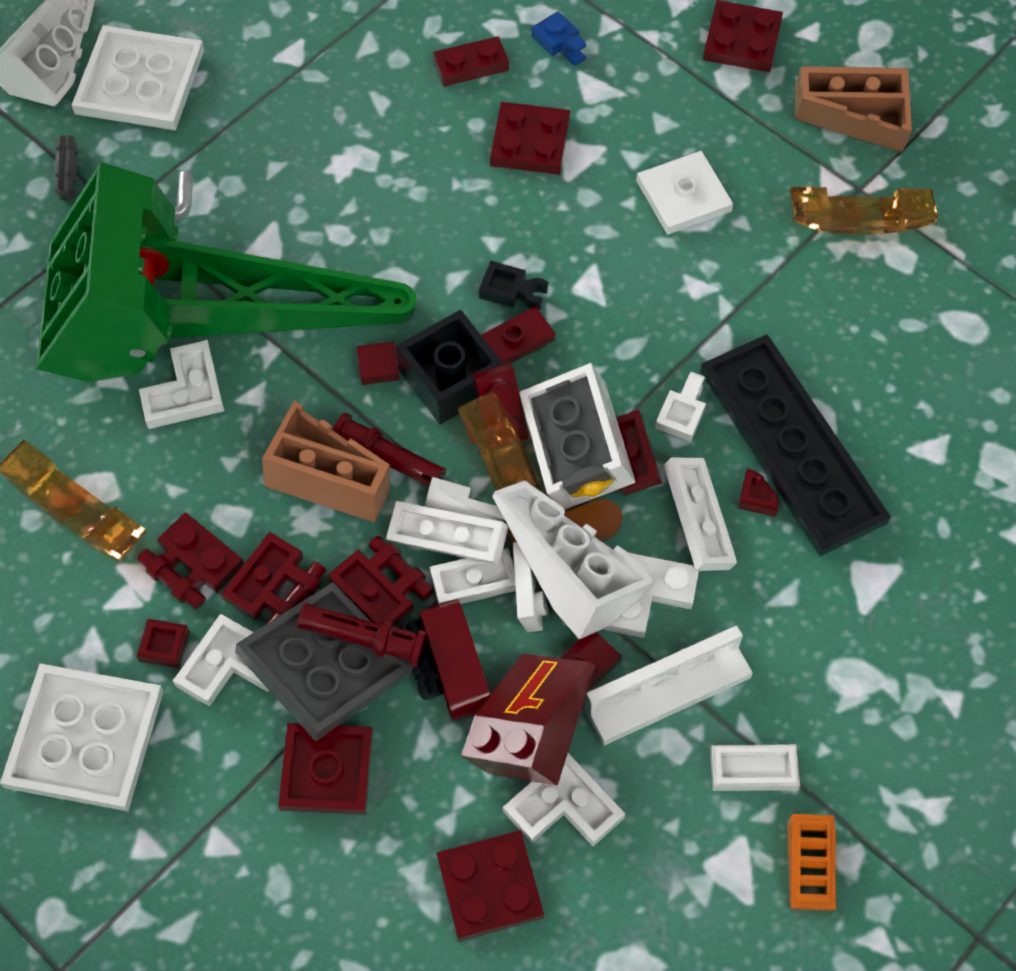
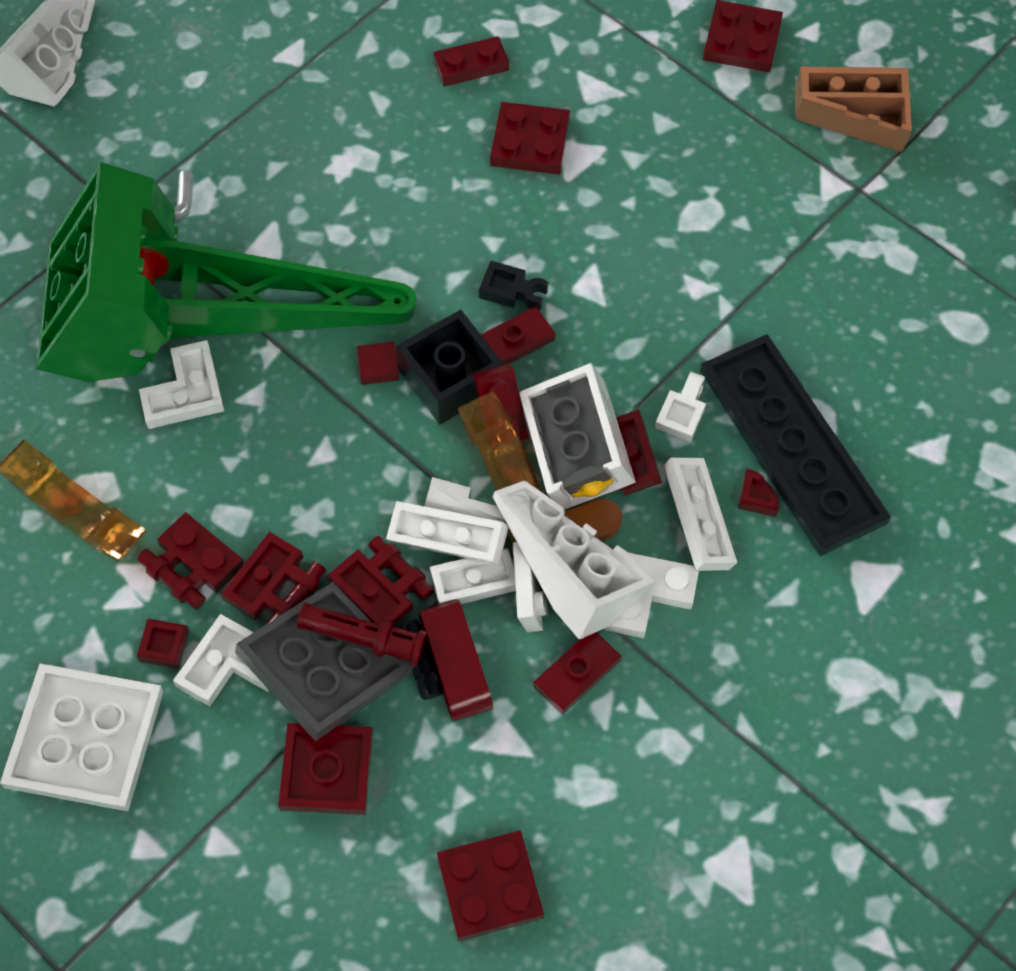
(65, 167): dark grey axle -> none
(138, 77): white plate -> none
(324, 467): nougat wedge -> none
(395, 455): dark red pin -> none
(530, 719): dark red slope -> none
(560, 35): blue plate -> none
(575, 797): white plate -> none
(667, 686): white fence -> none
(684, 192): white plate -> none
(754, 767): white tile -> none
(812, 824): orange slope -> none
(863, 215): clear orange slope -> none

